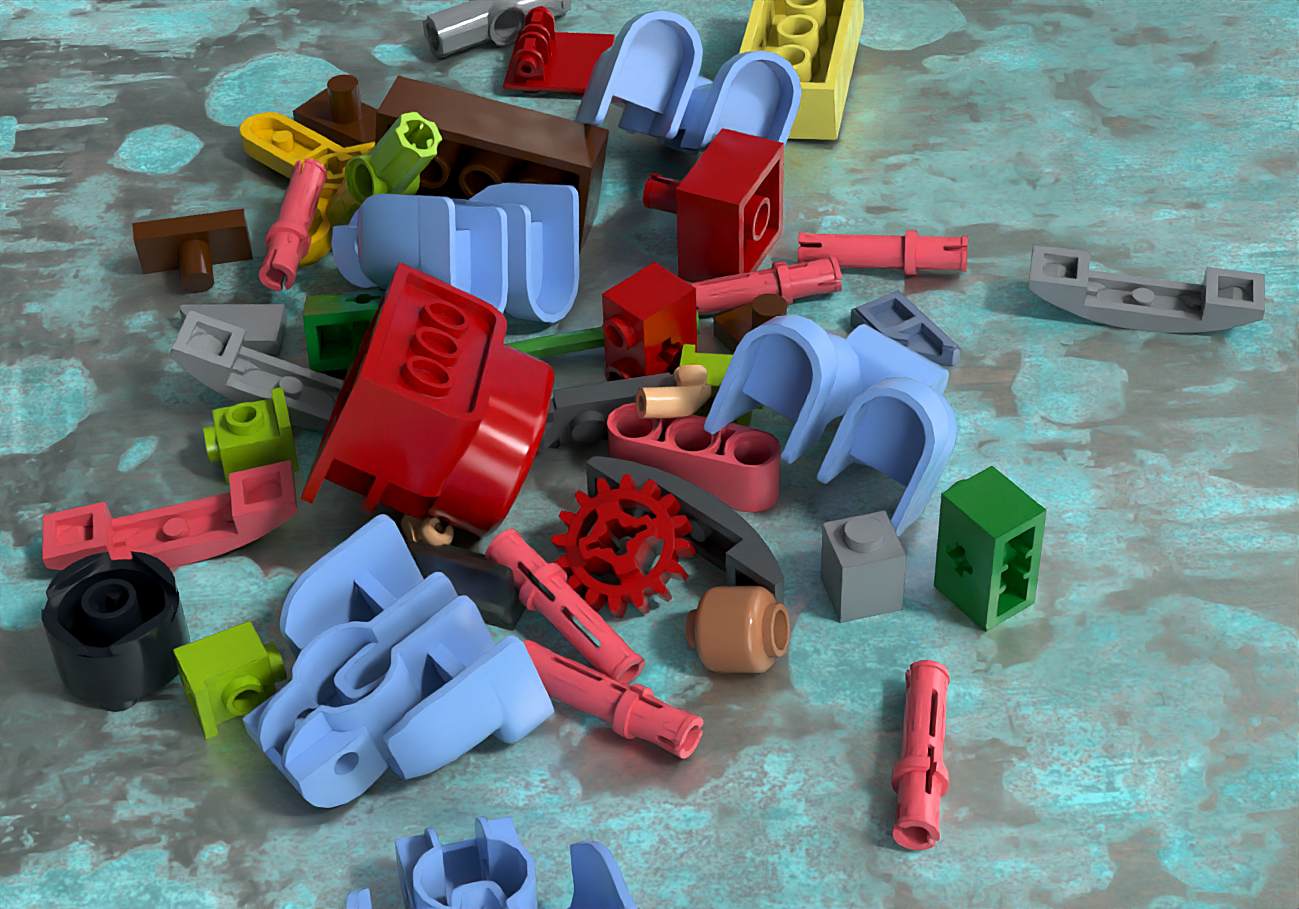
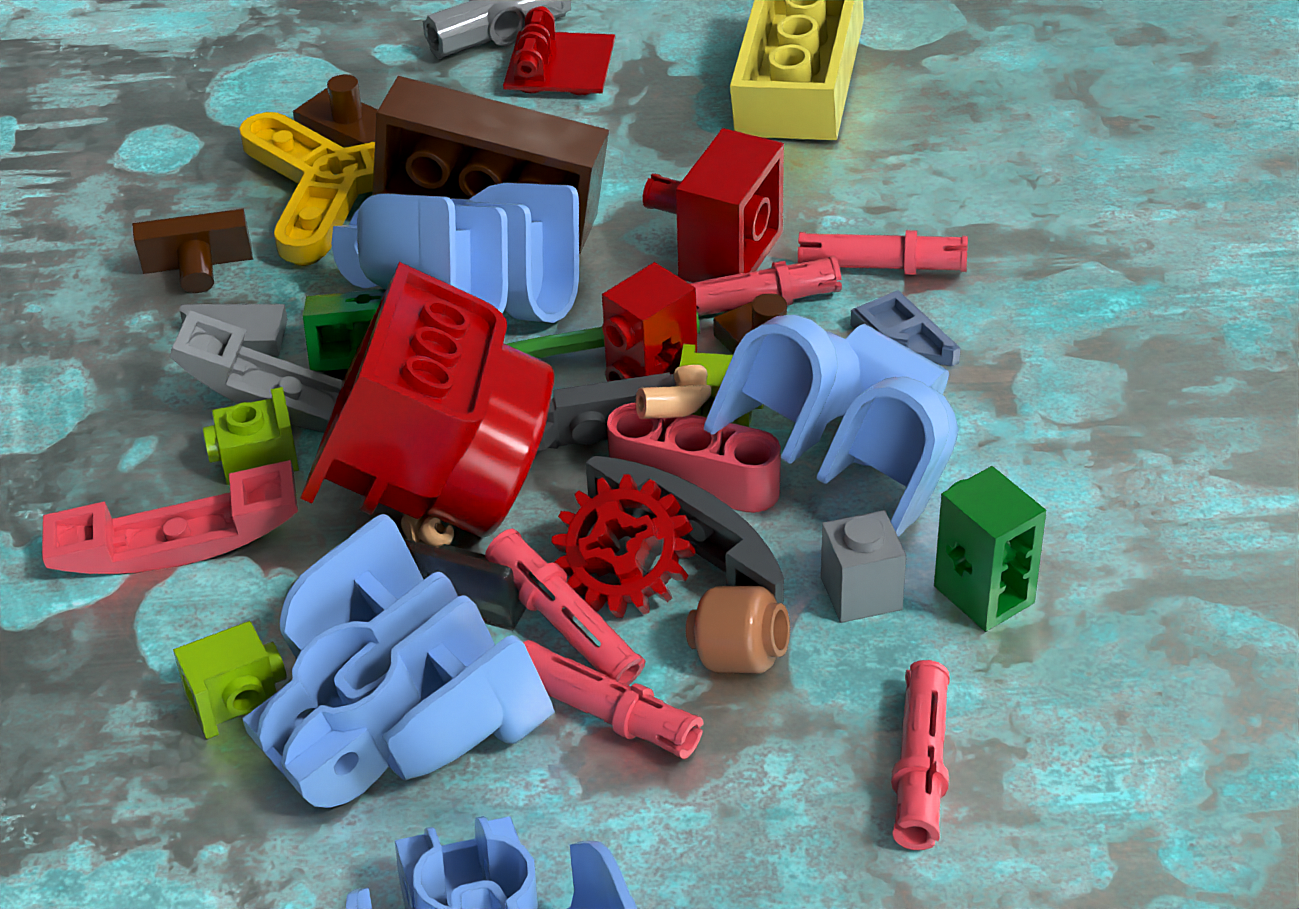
(115, 627): black brick -> none
(289, 237): coral pin -> none
(388, 168): lime piece -> none
(658, 84): light blue piece -> none
(1145, 303): light grey slope -> none

